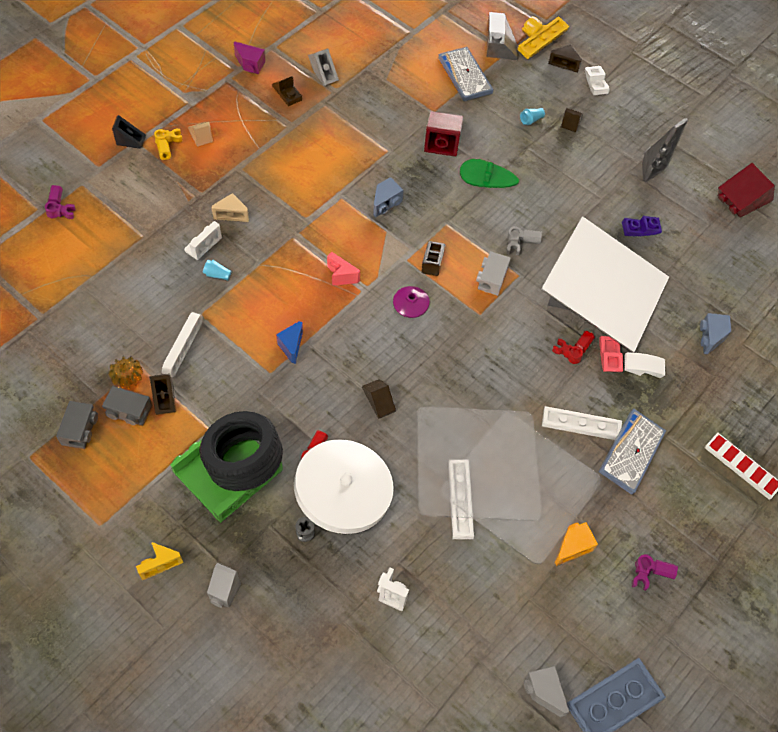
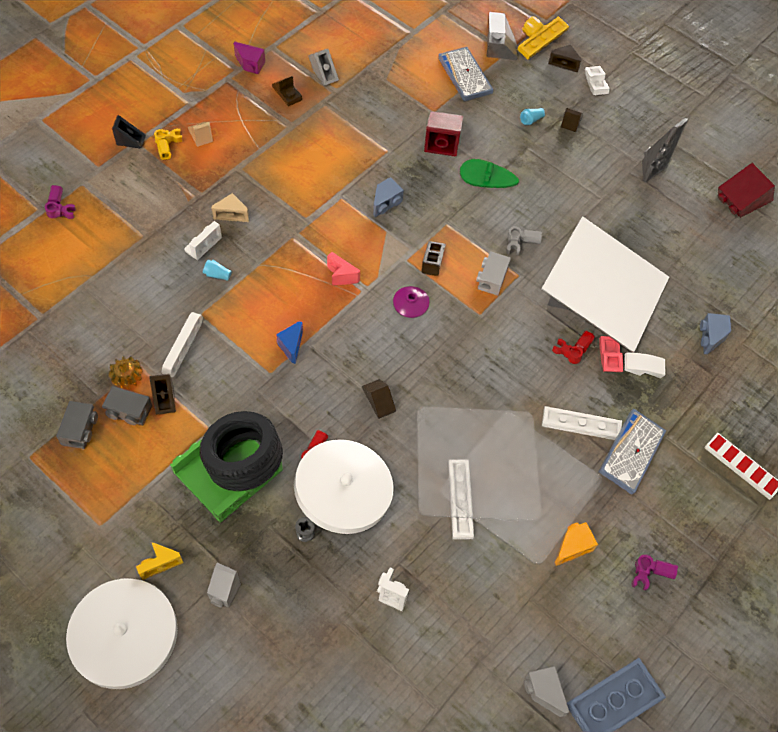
(121, 633): none -> white container
(644, 227): dark purple slope -> none

